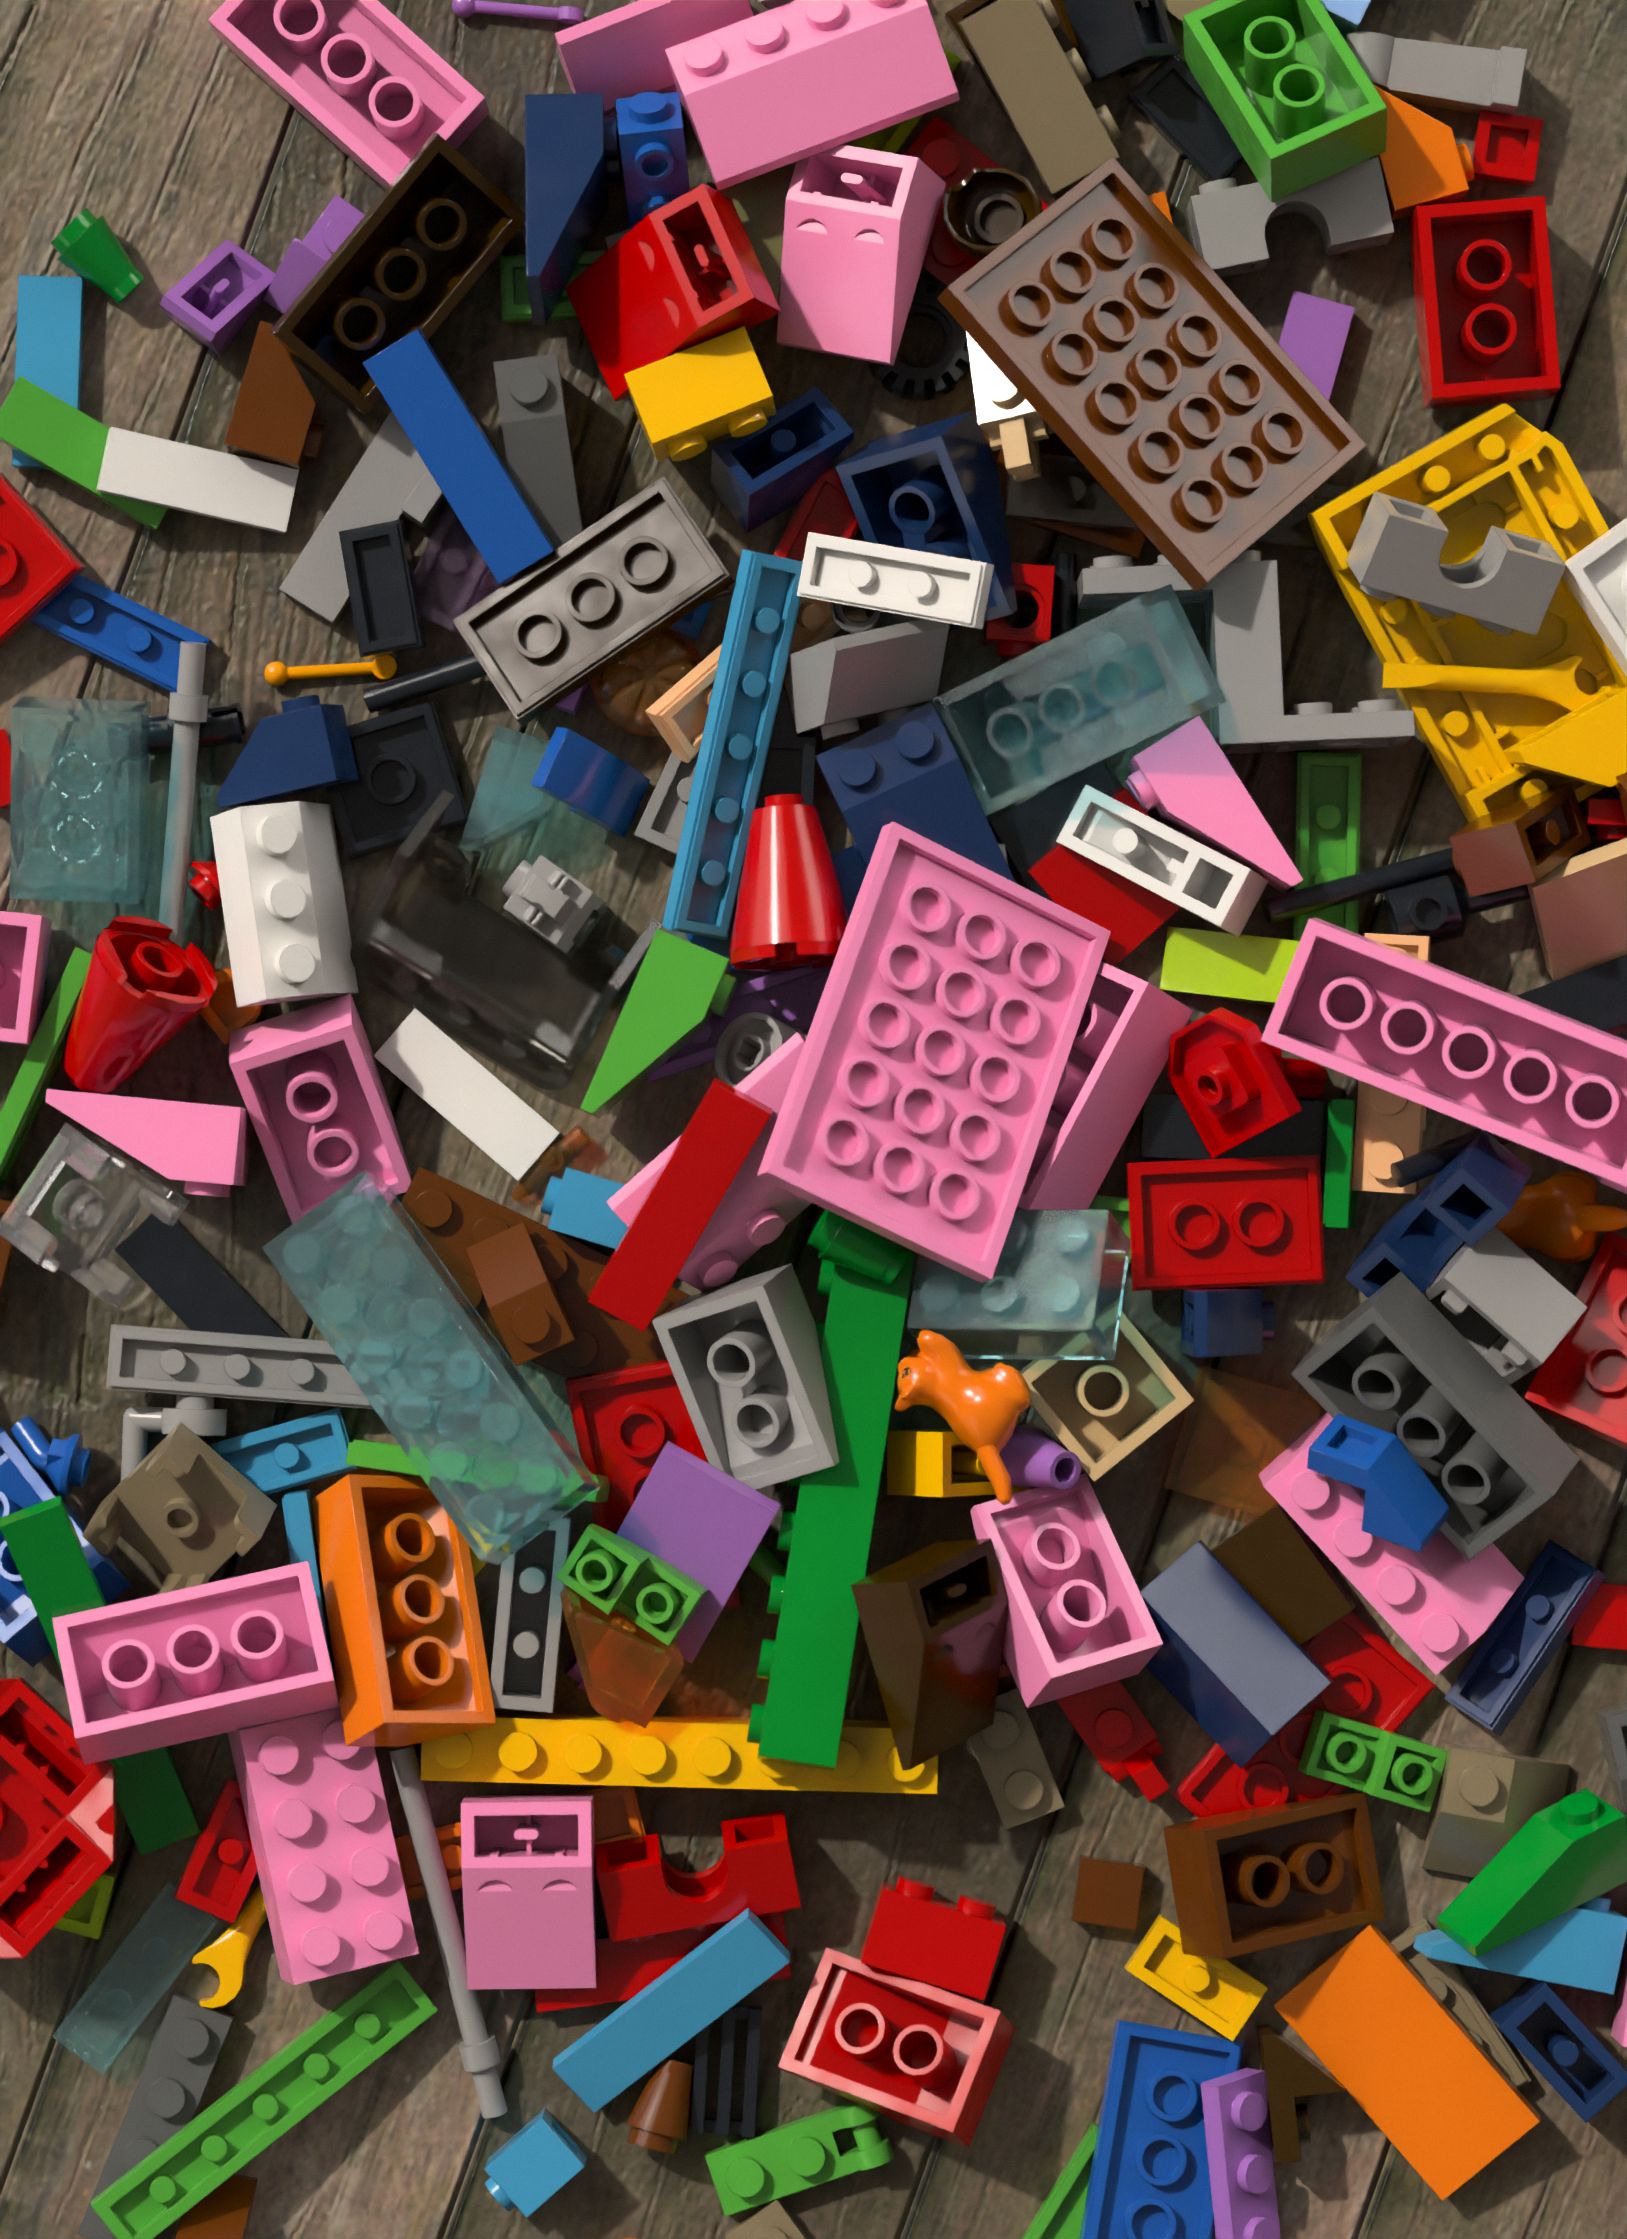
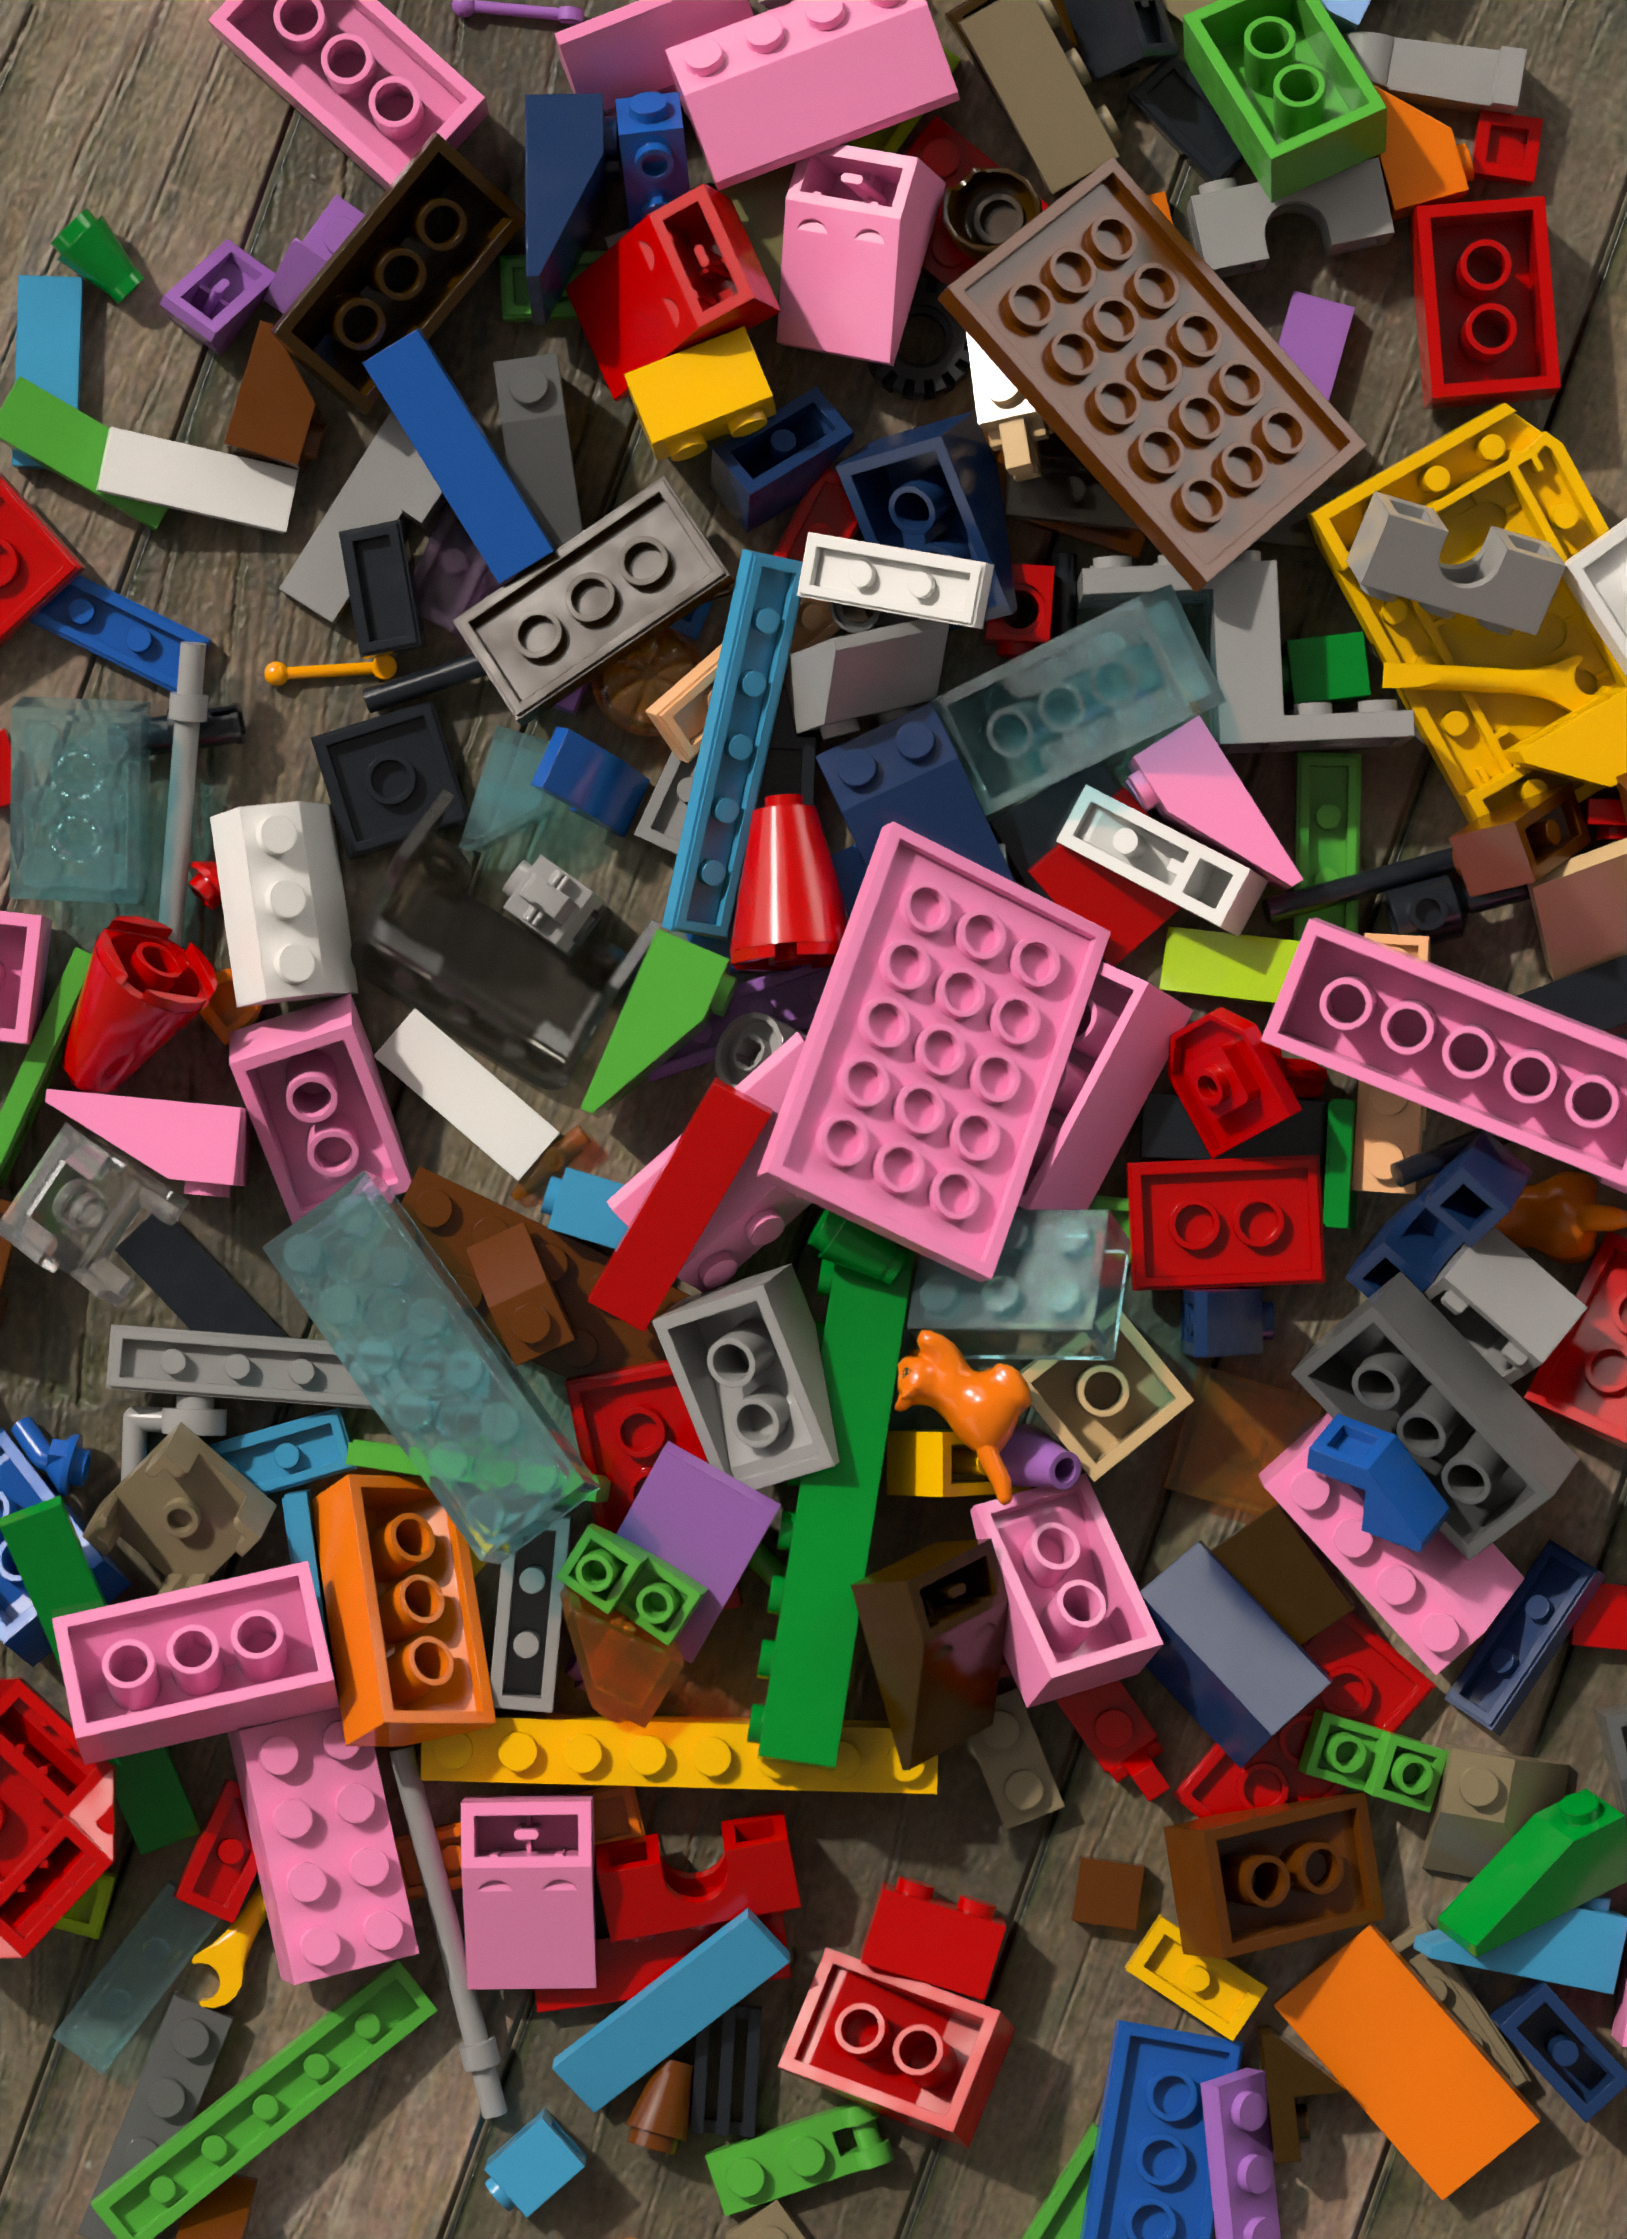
(292, 755): dark blue slope -> none
(1325, 669): none -> green brick

